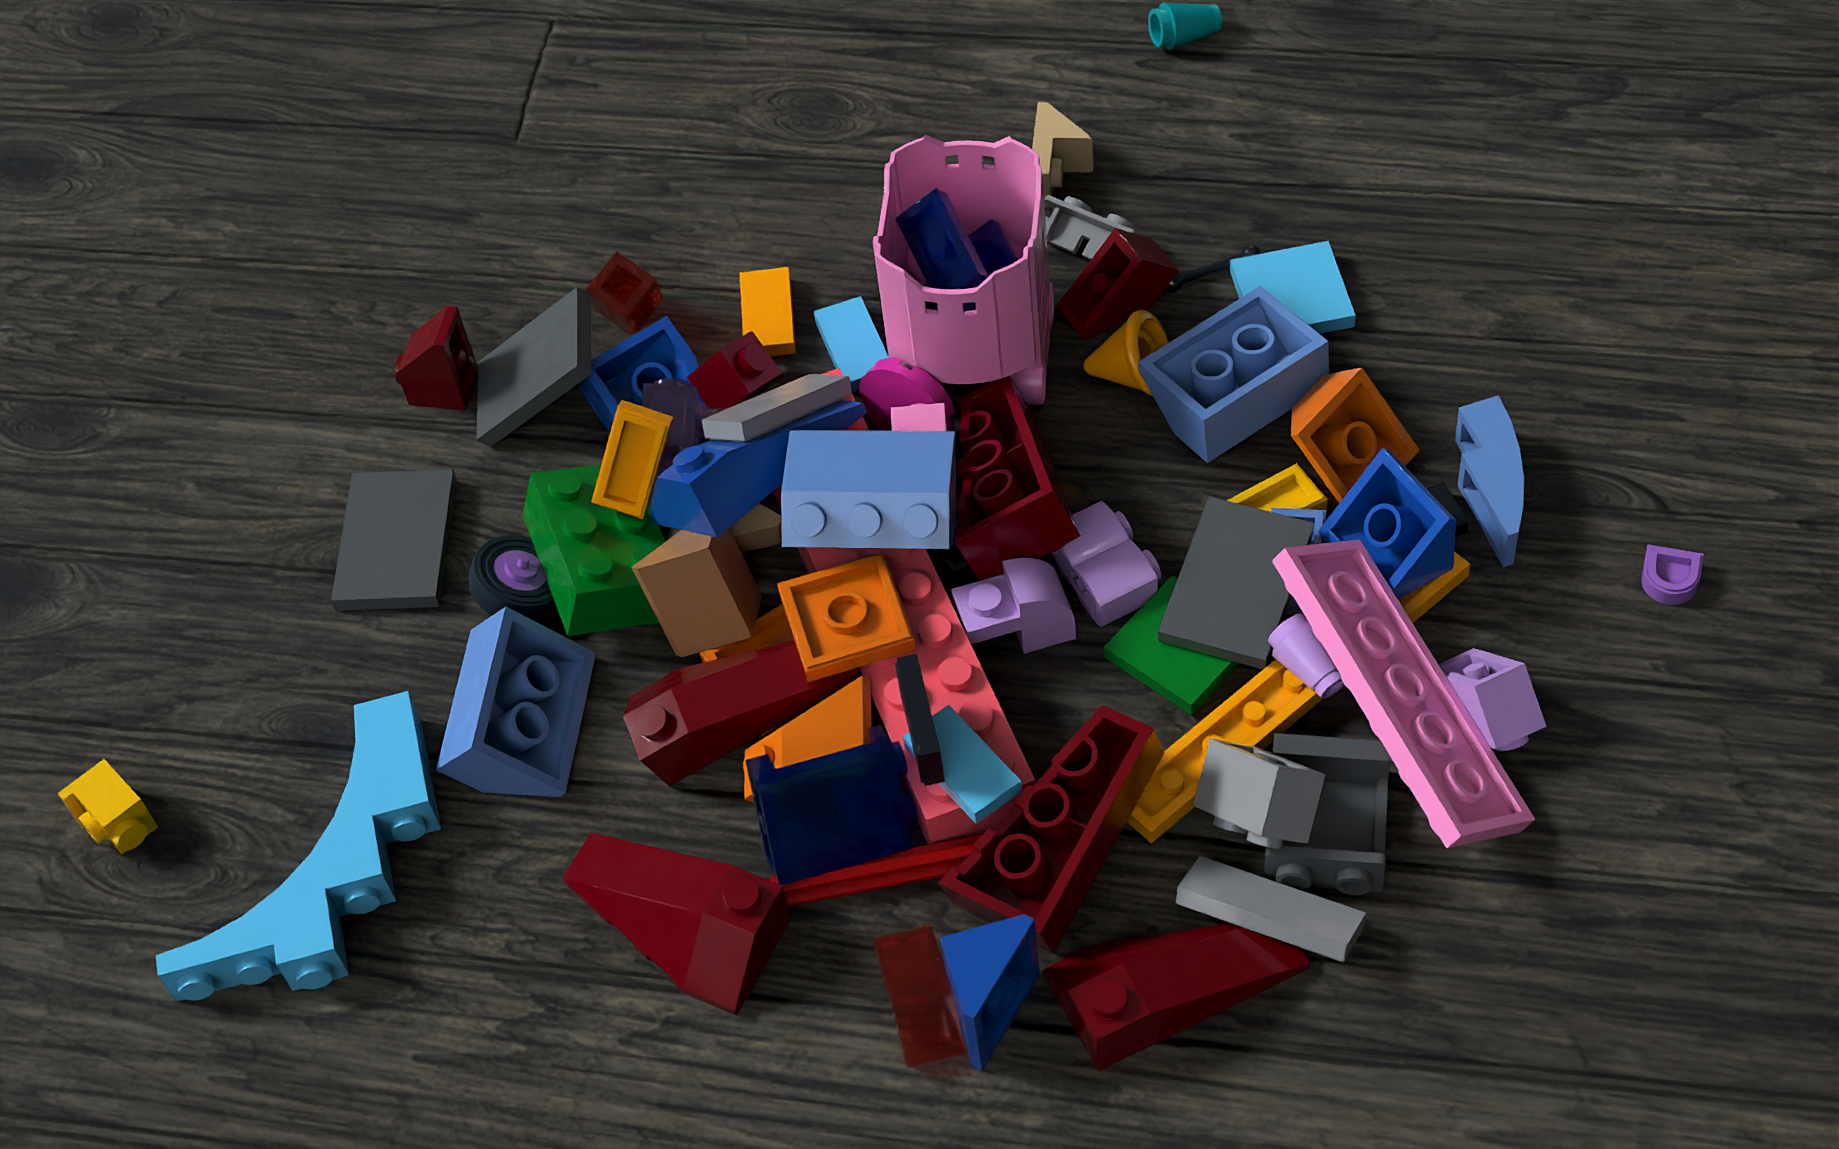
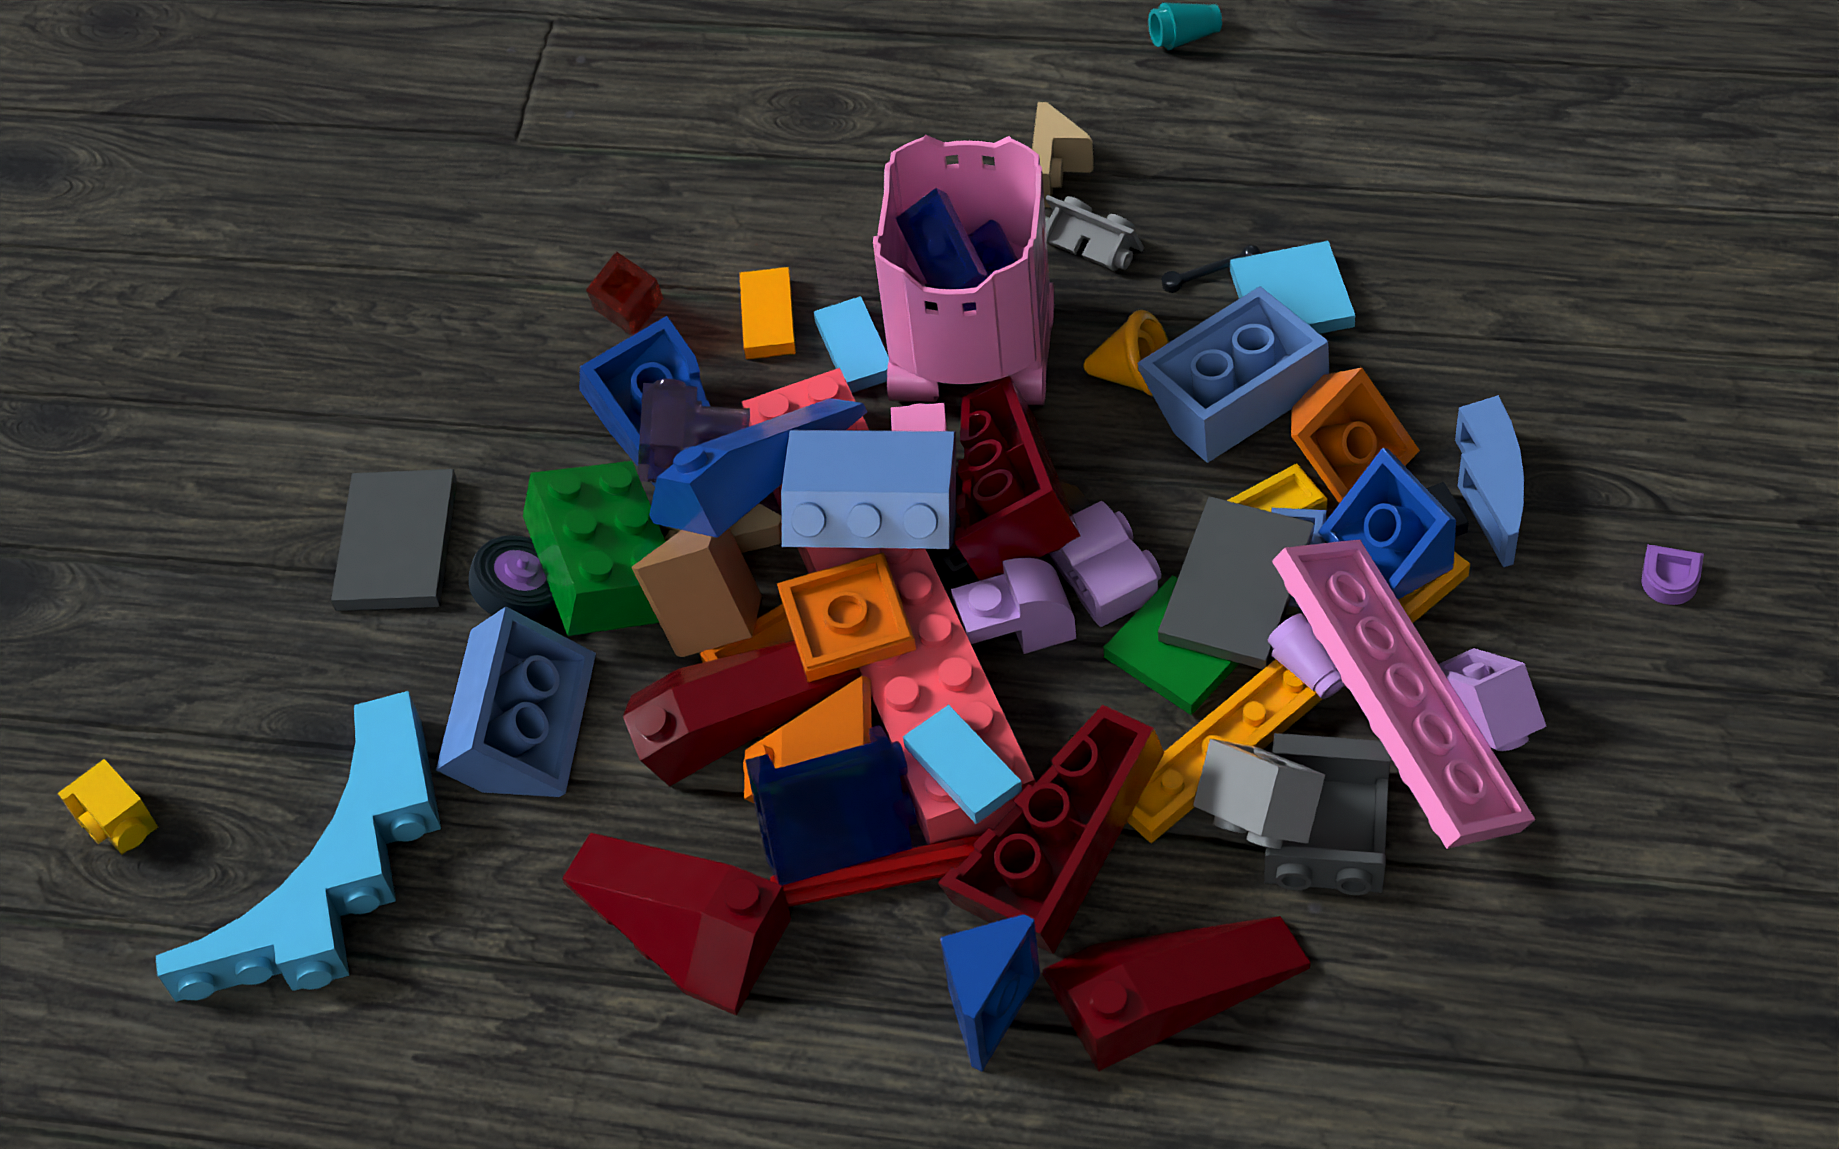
(438, 364): dark red slope -> none
(534, 367): dark grey tile -> none
(632, 459): light orange tile -> none
(735, 373): dark red slope -> none
(776, 408): light grey tile -> none
(896, 386): dark pink tile -> none
(919, 720): black tile -> none
(919, 995): clear red slope -> none
(1118, 280): dark red slope -> none
(1271, 908): light grey tile -> none

